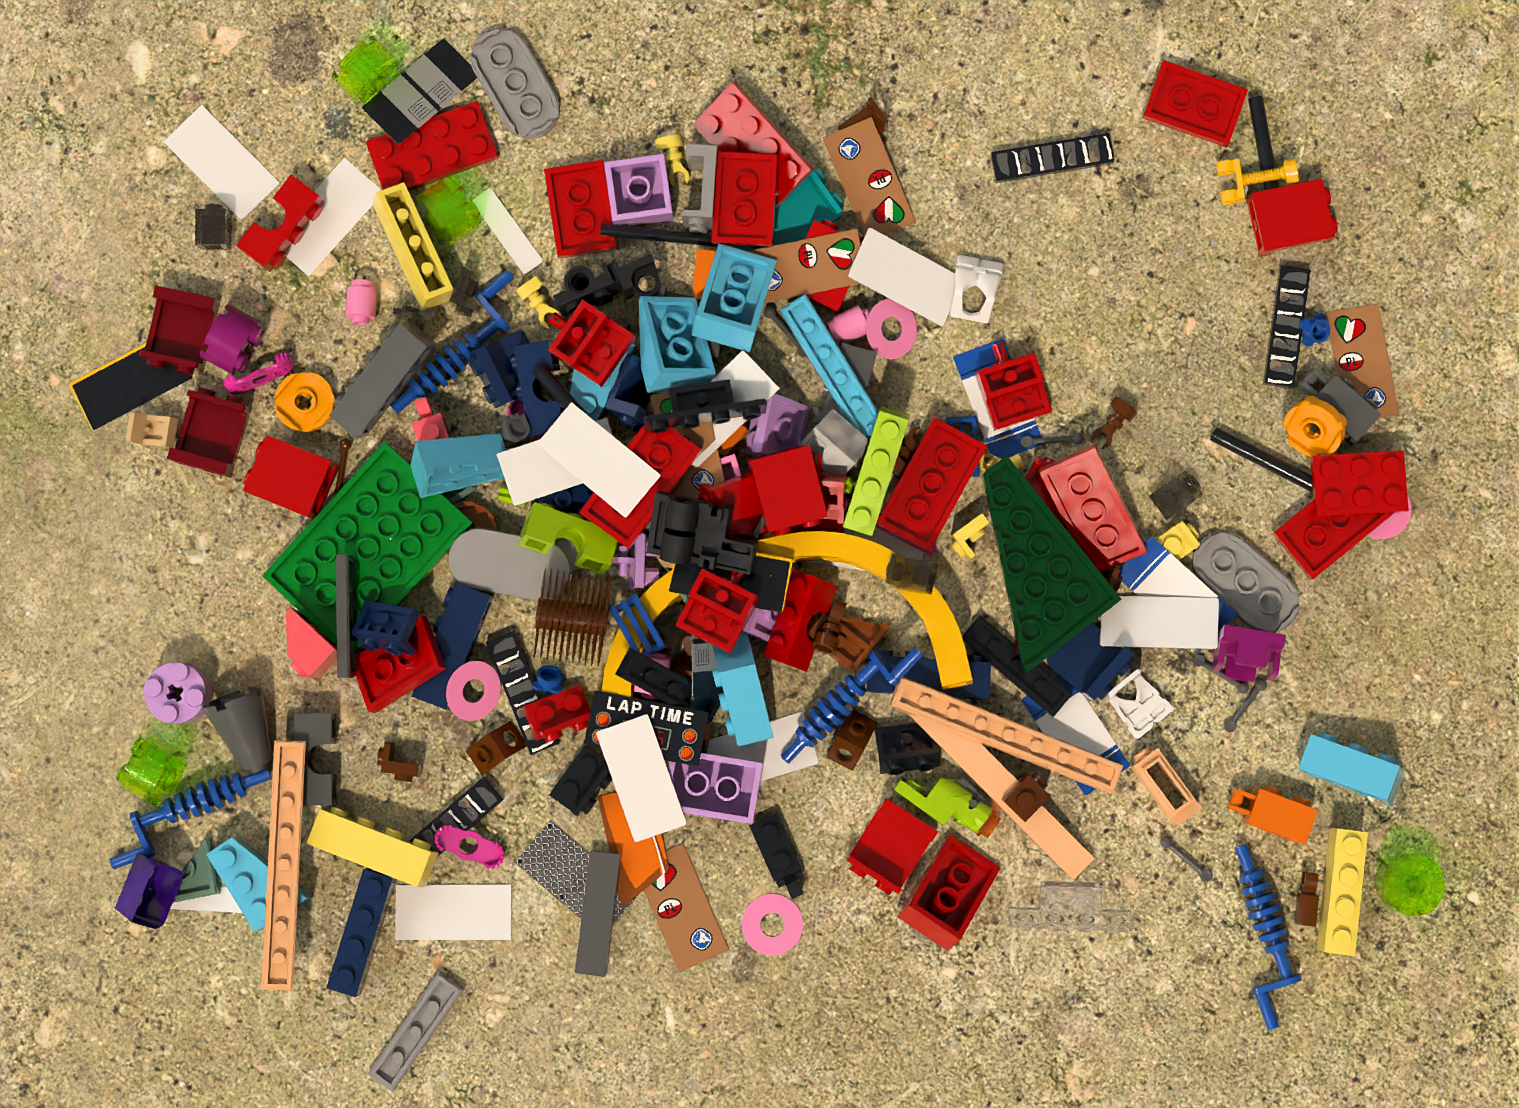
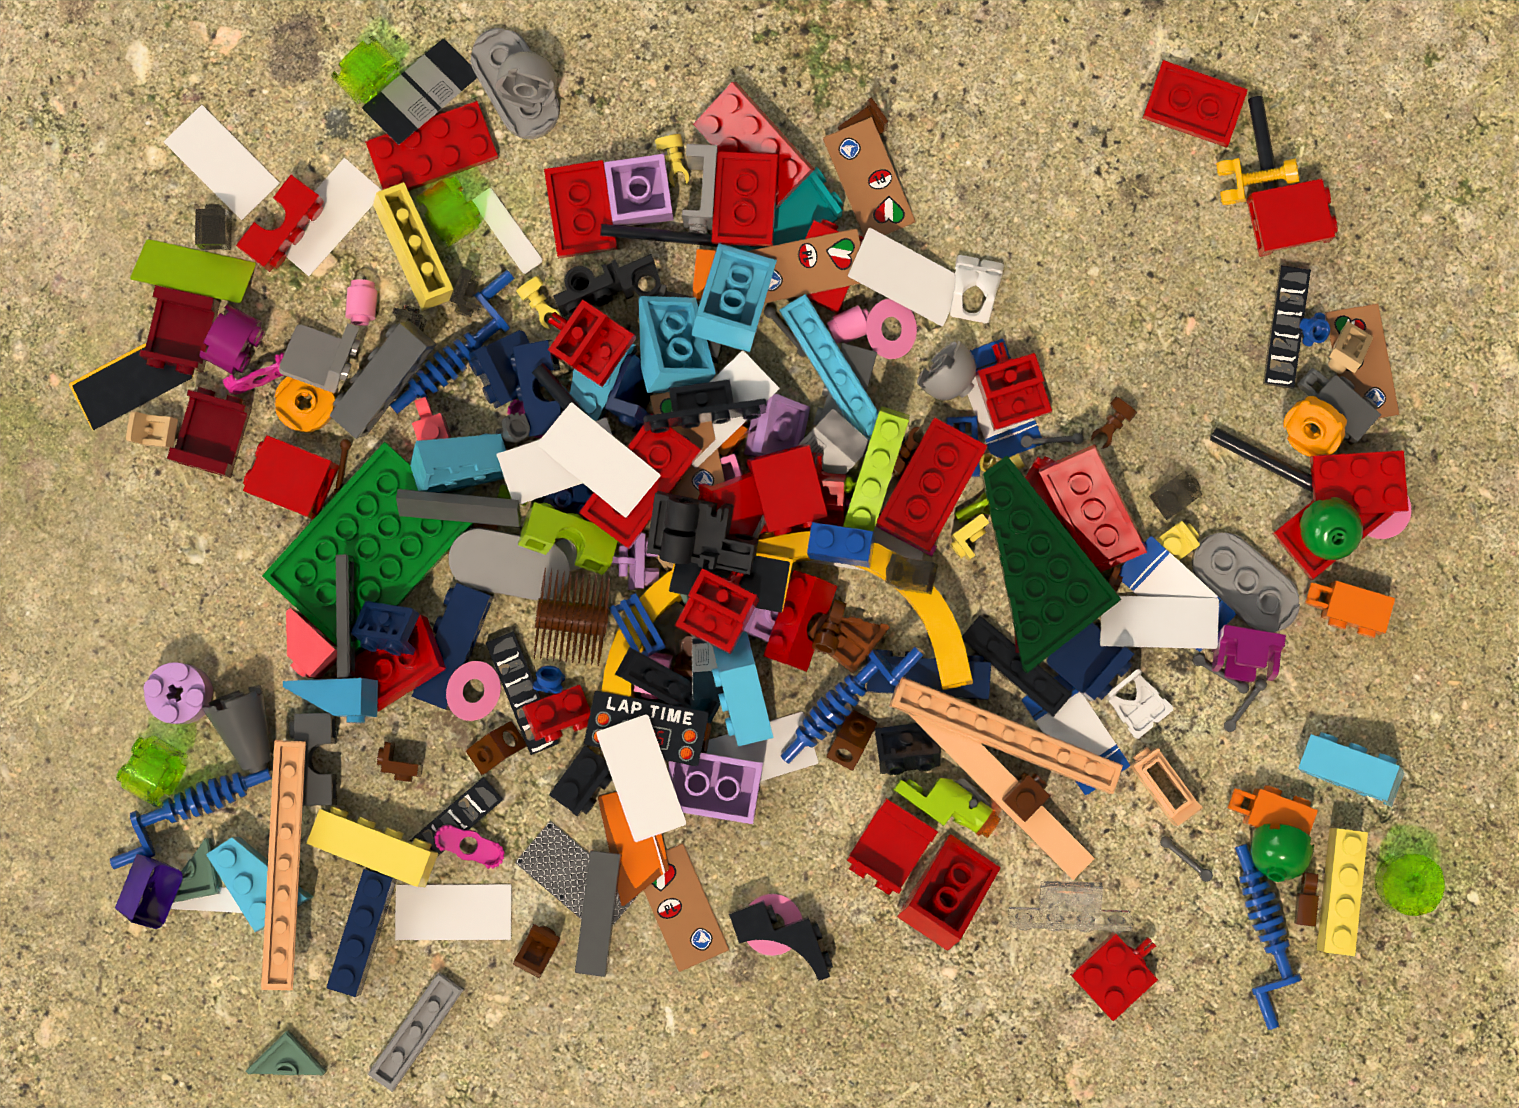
(193, 271): none -> lime sticker
(287, 1057): none -> sand green tile
(319, 357): none -> light grey bracket
(340, 697): none -> dark azure slope
(458, 507): none -> dark grey tile
(526, 80): none -> light grey cylinder
(537, 950): none -> reddish brown bracket
(757, 922): none -> black arch
(778, 853): black hinge -> none
(841, 545): none -> blue brick
(950, 374): none -> light grey cylinder
(973, 509): none -> lime bar
(1052, 158): tile -> none
(1115, 974): none -> red plate
(1281, 852): none -> green cylinder
(1331, 528): none -> green cylinder
(1349, 349): none -> tan tile
(1352, 607): none -> orange brick

